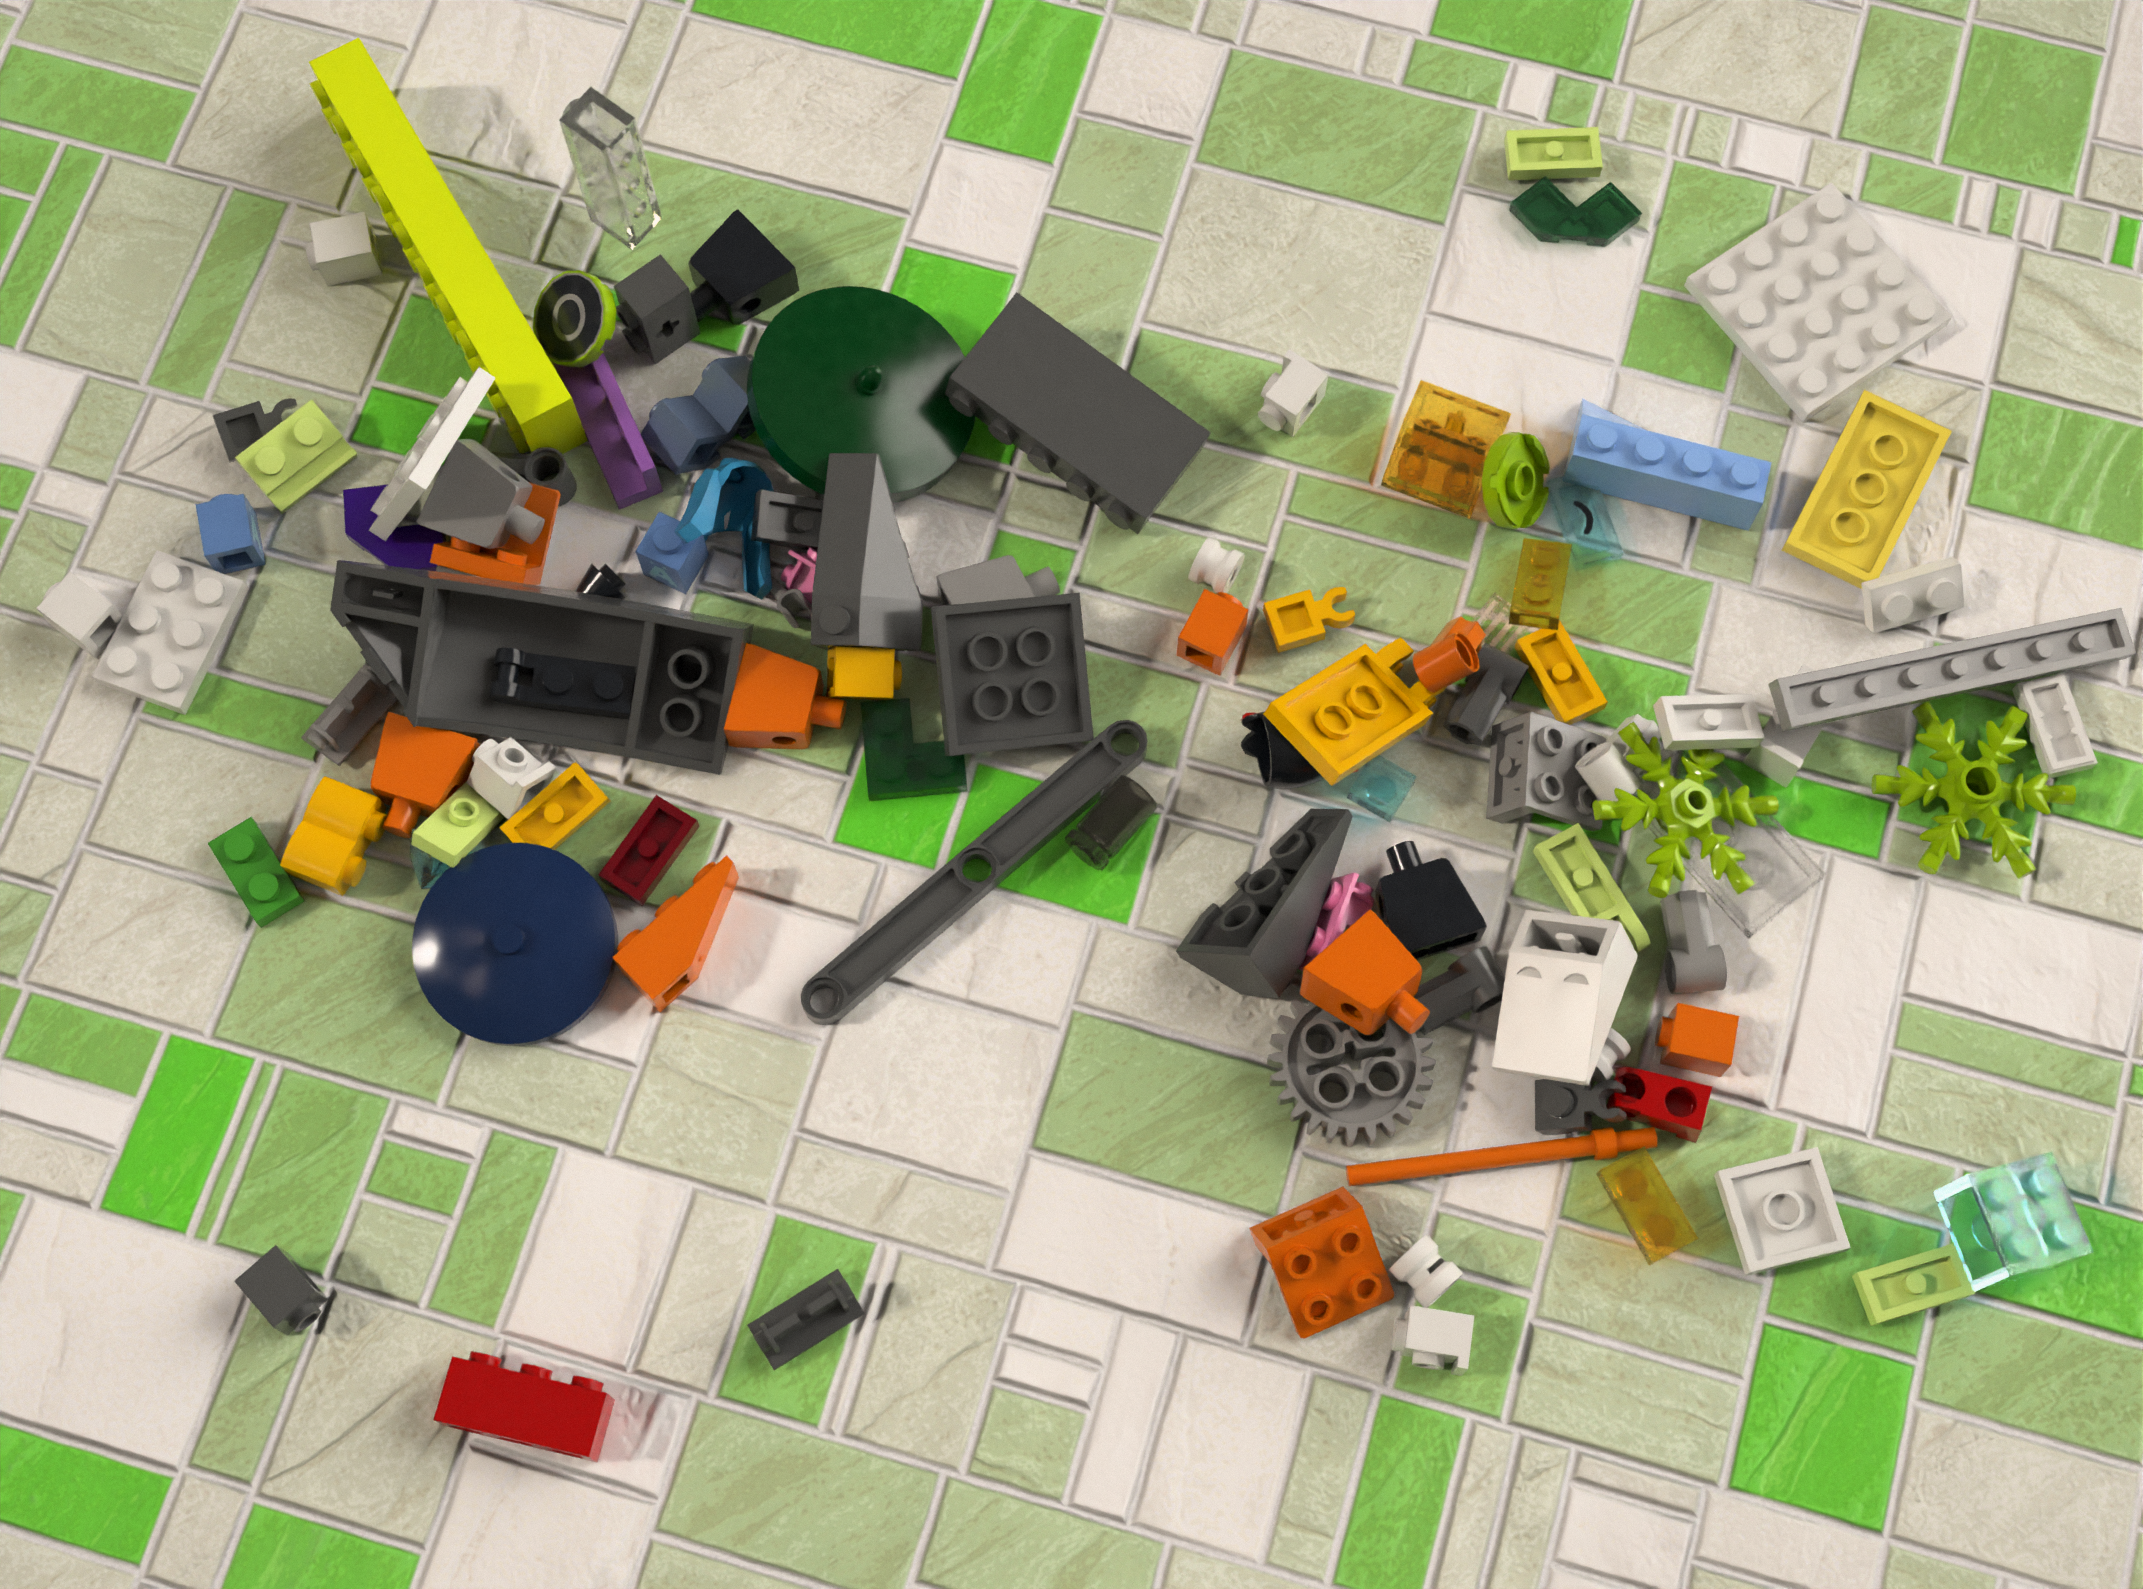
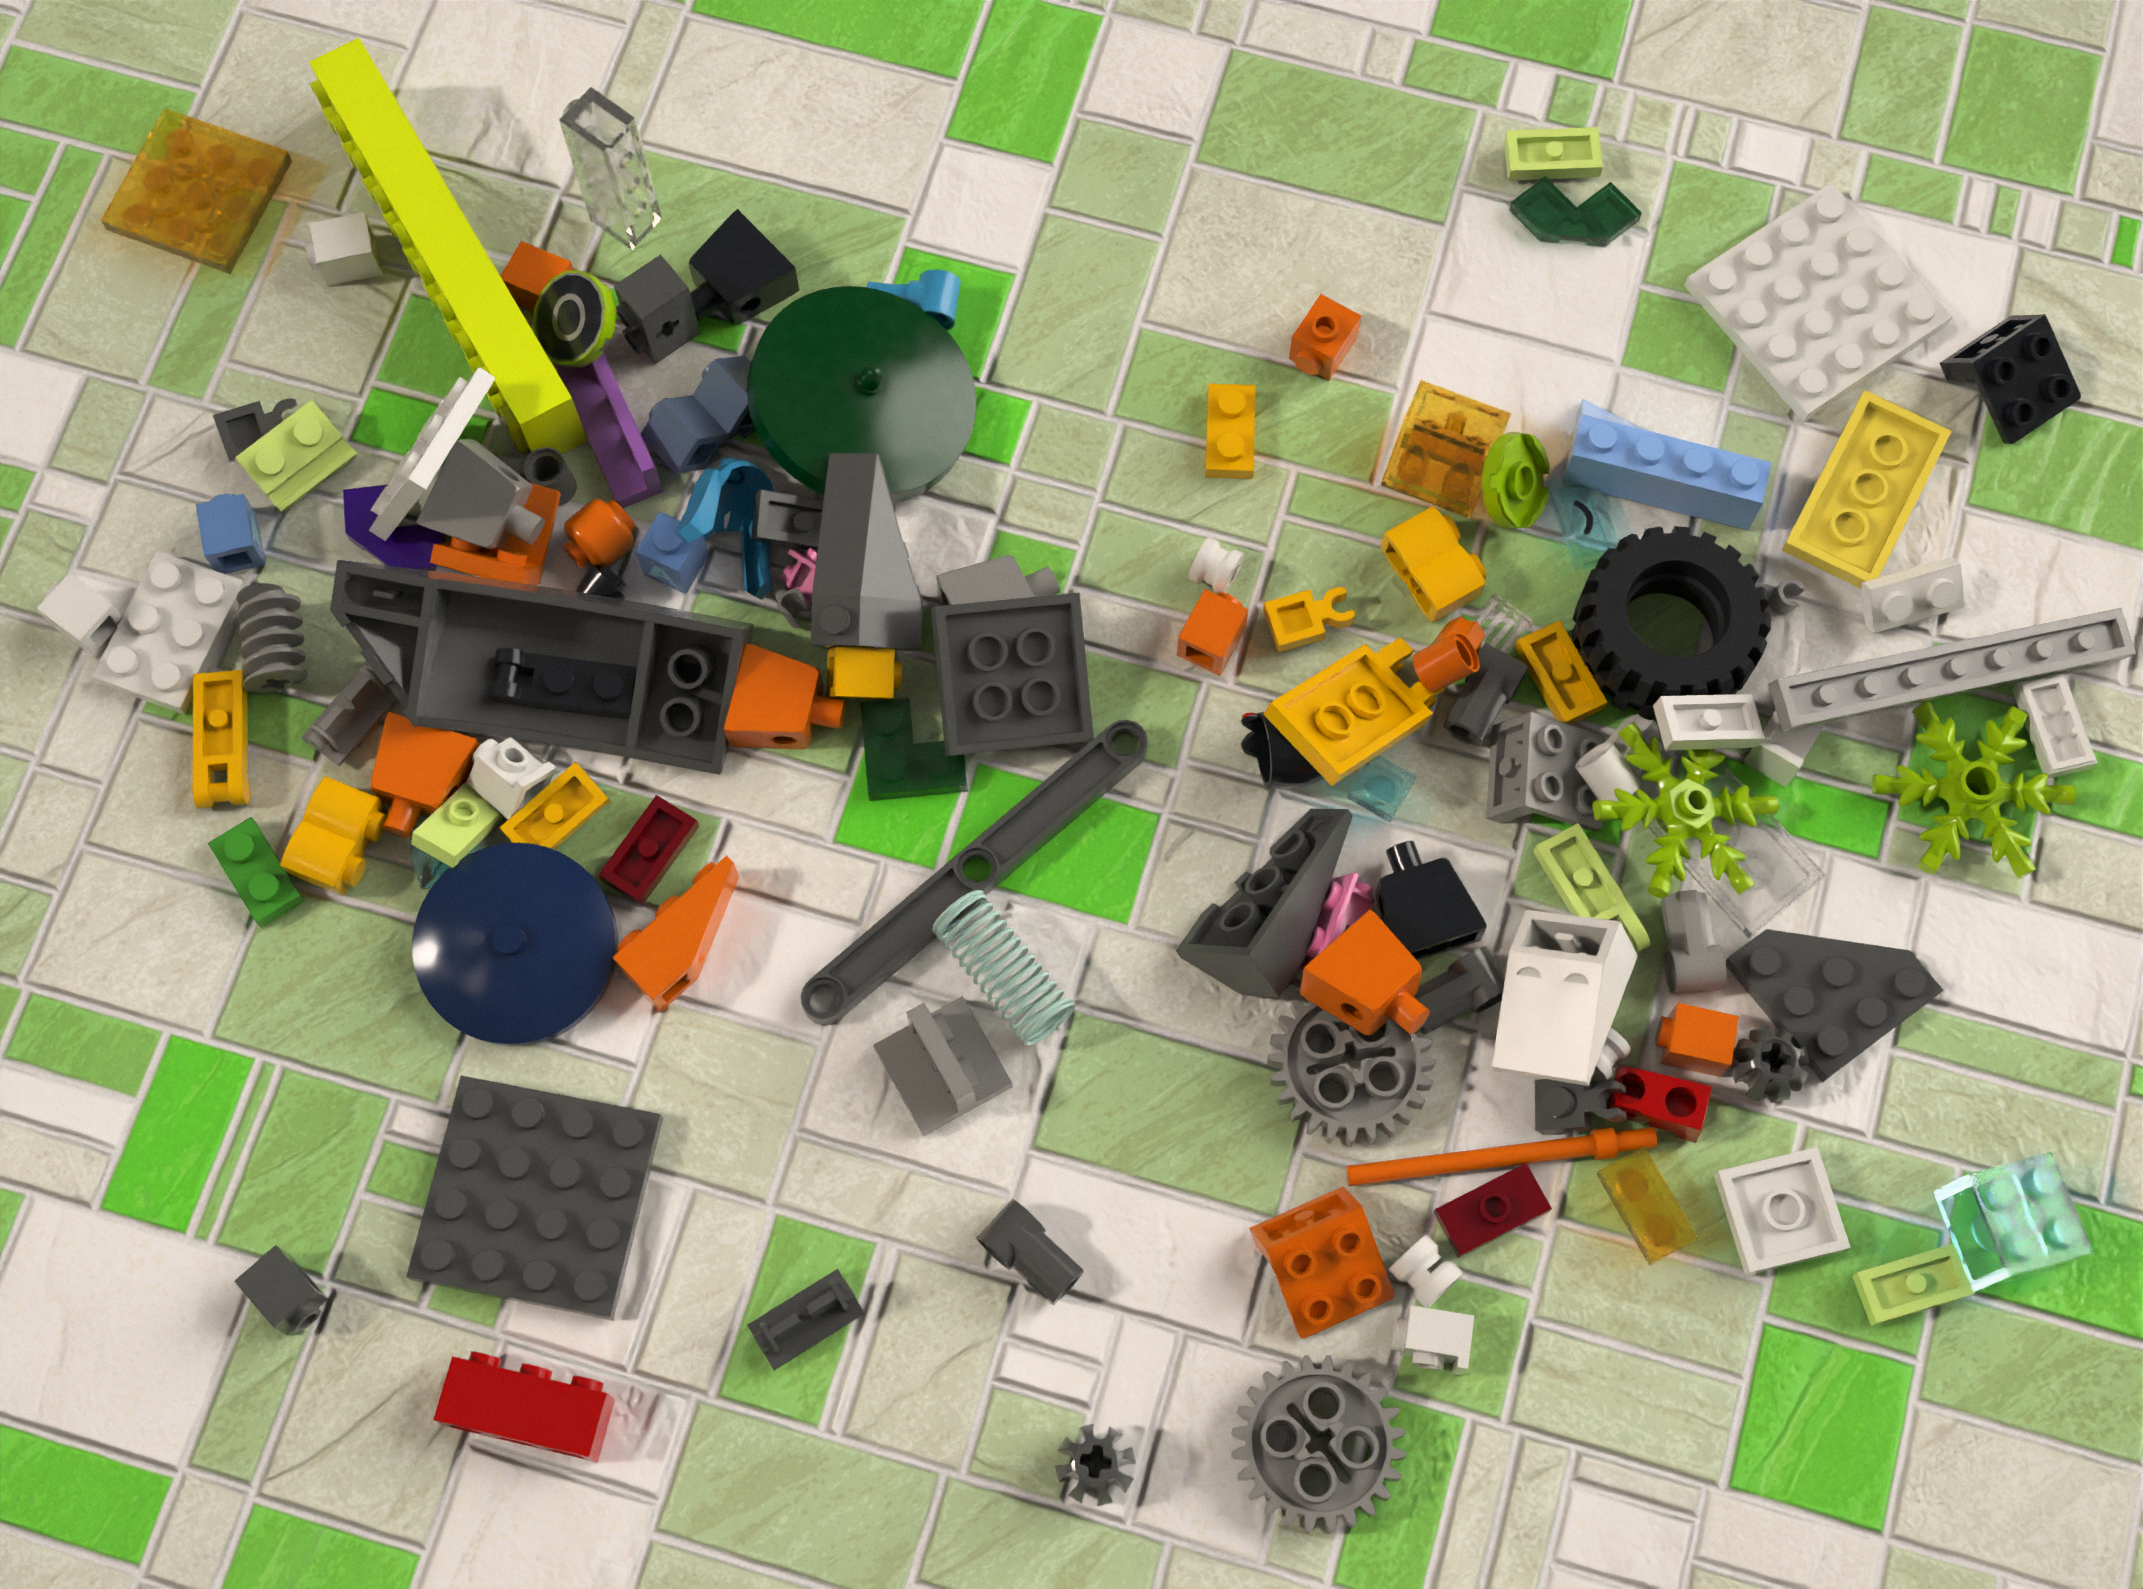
(196, 190): none -> clear yellow plate
(220, 738): none -> yellow plate
(270, 638): none -> light grey piece
(530, 272): none -> orange brick
(535, 1197): none -> dark grey plate
(599, 534): none -> orange head
(934, 293): none -> dark azure pin
(942, 1064): none -> light grey bracket
(1020, 1243): none -> dark grey piece
(1040, 1023): none -> light aqua piece
(1076, 414): dark grey brick -> none
(1106, 1476): none -> dark grey piece
(1111, 822): clear smoke piece -> none
(1230, 431): none -> yellow plate
(1279, 1472): none -> light grey gear
(1293, 394): white brick -> none
(1324, 337): none -> orange brick
(1433, 563): none -> yellow brick
(1492, 1210): none -> dark red plate
(1540, 584): clear yellow plate -> none
(1687, 569): none -> black tyre
(1776, 597): none -> light grey hand
(1781, 1056): none -> dark grey piece
(1831, 992): none -> dark grey plate
(2017, 374): none -> black bracket

